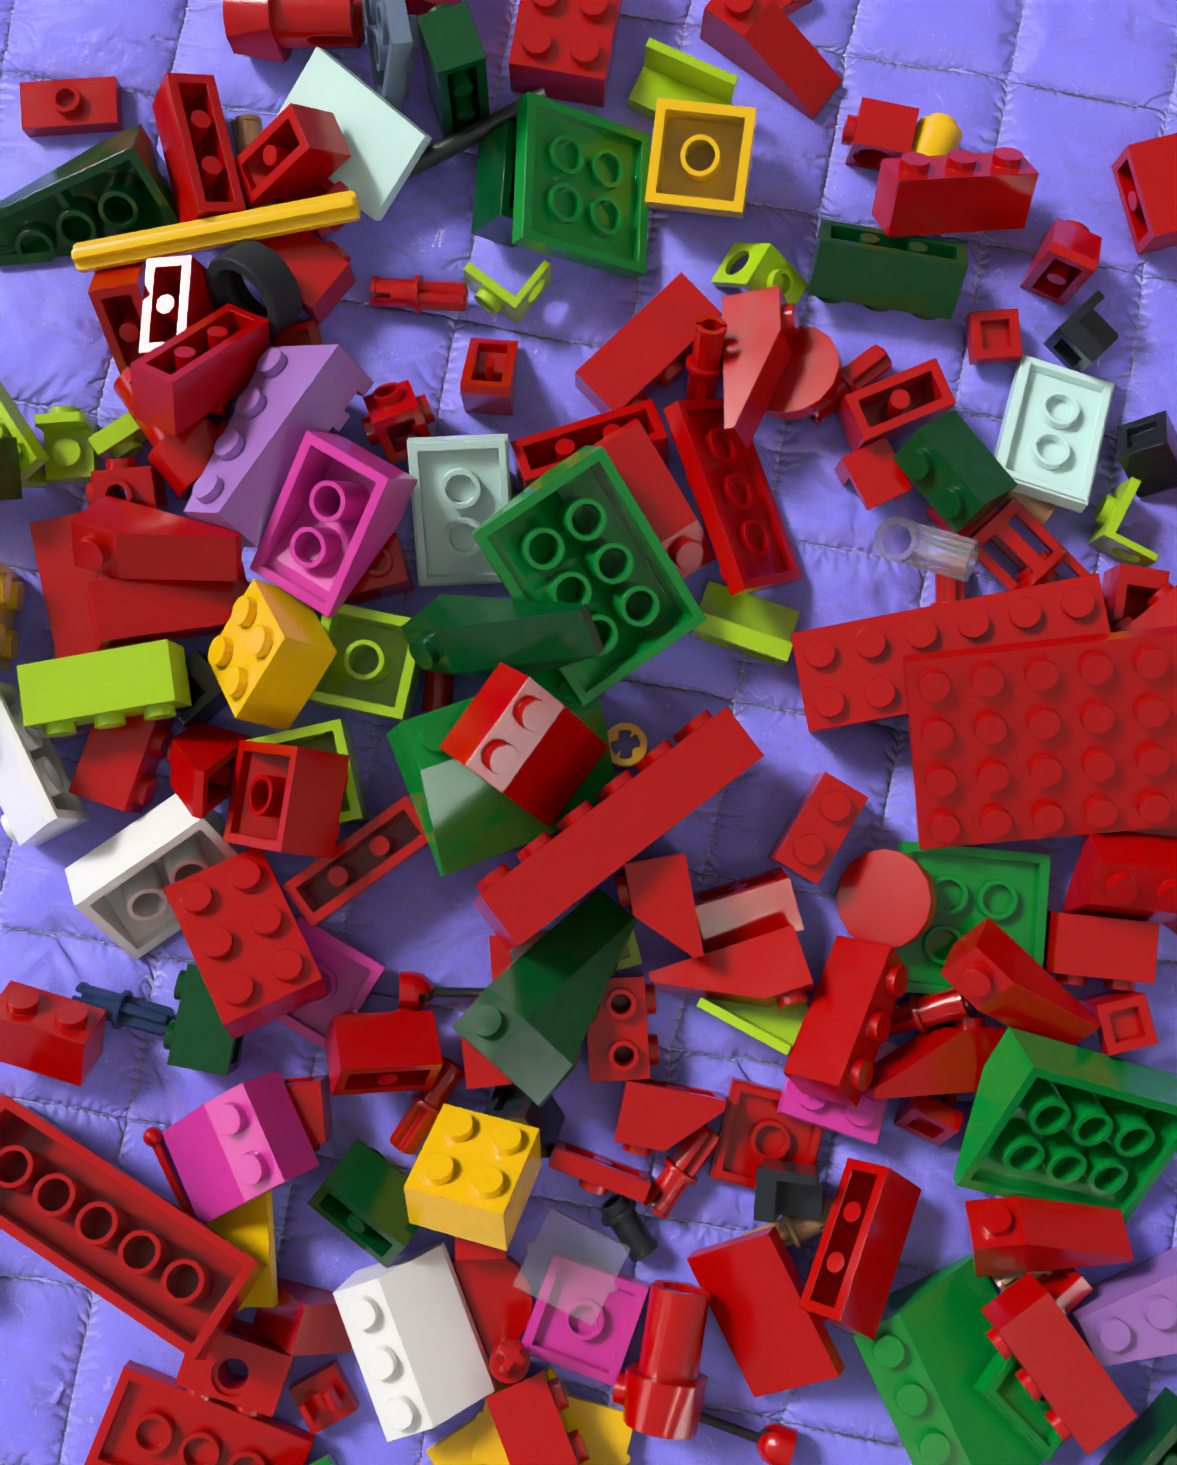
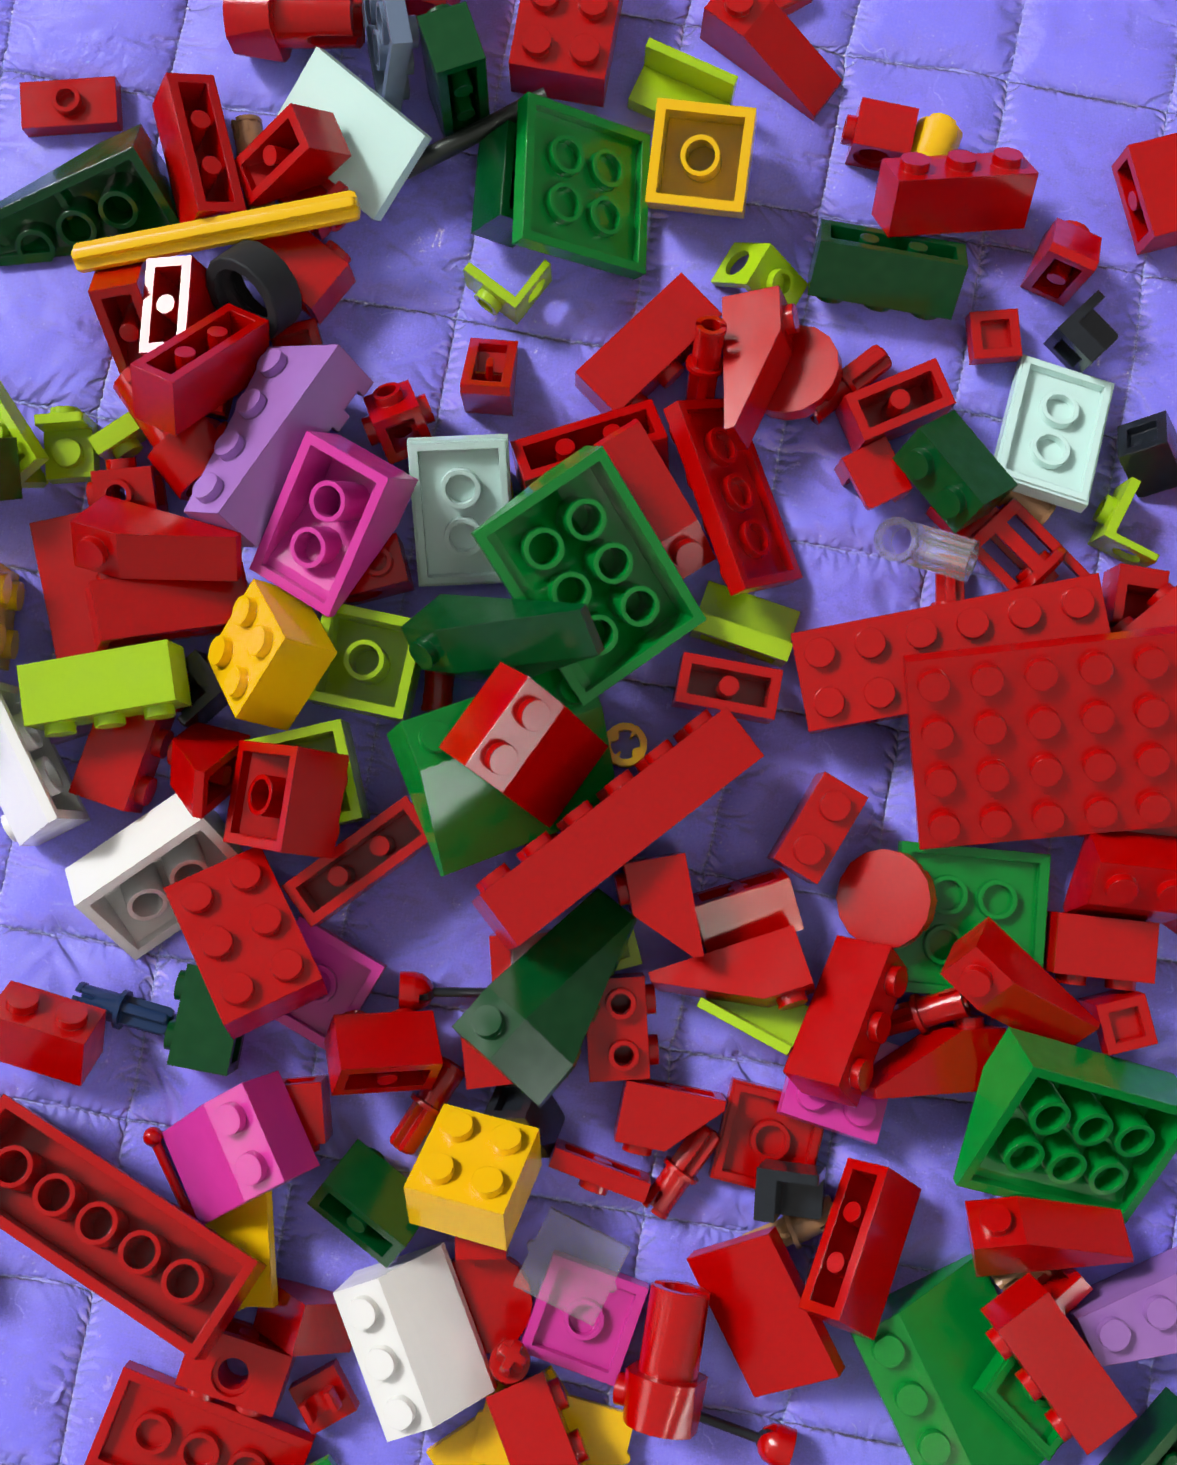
(418, 294): red axle -> none
(628, 1226): black pin -> none
(714, 683): none -> red brick
(930, 1118): red tile -> none

